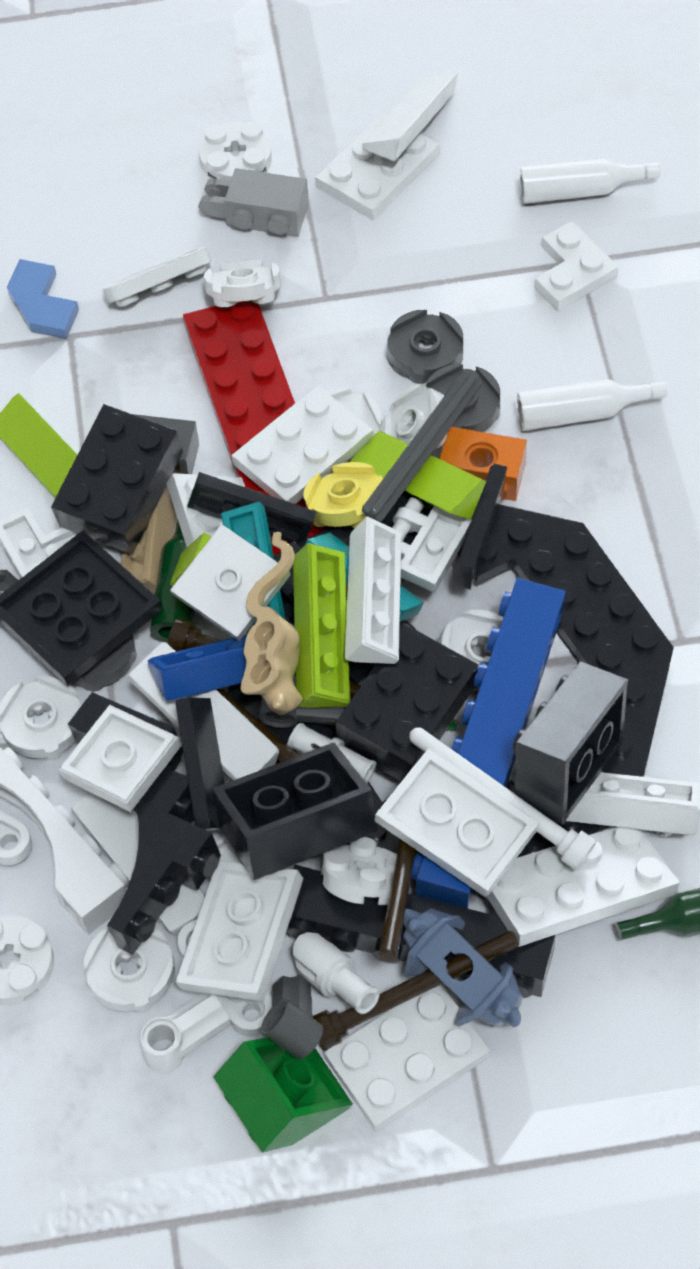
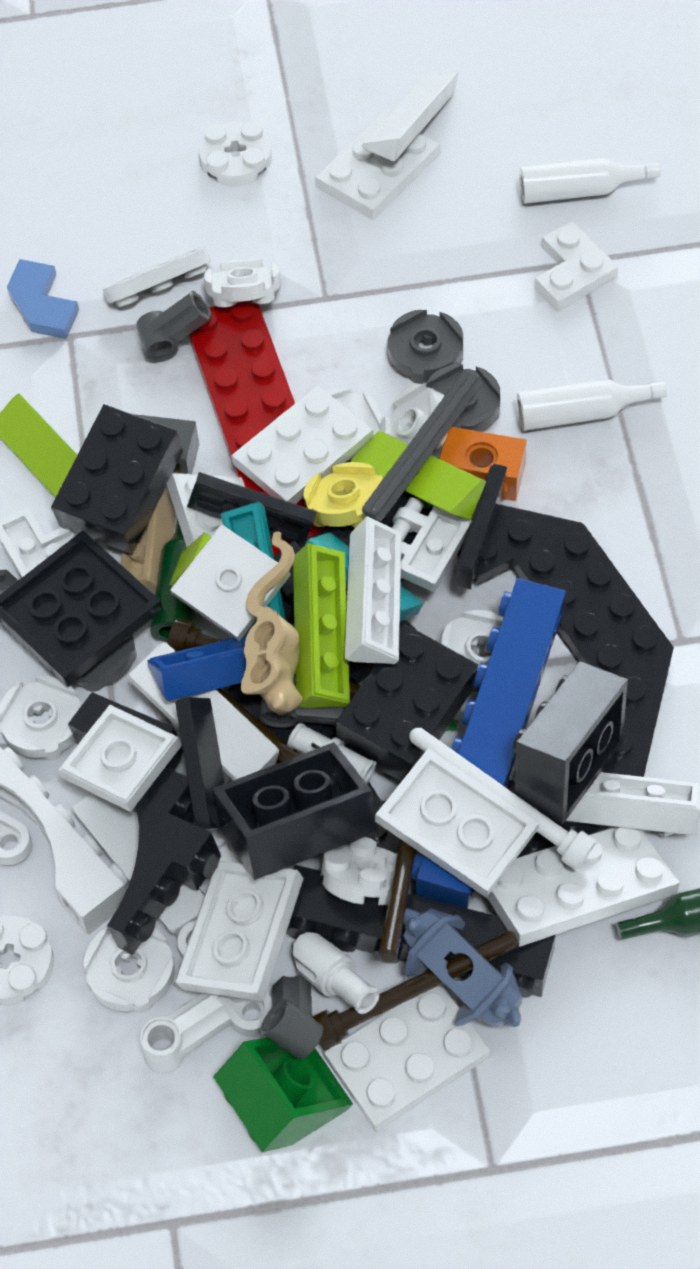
(163, 330): none -> dark grey piece
(258, 201): light grey hinge -> none

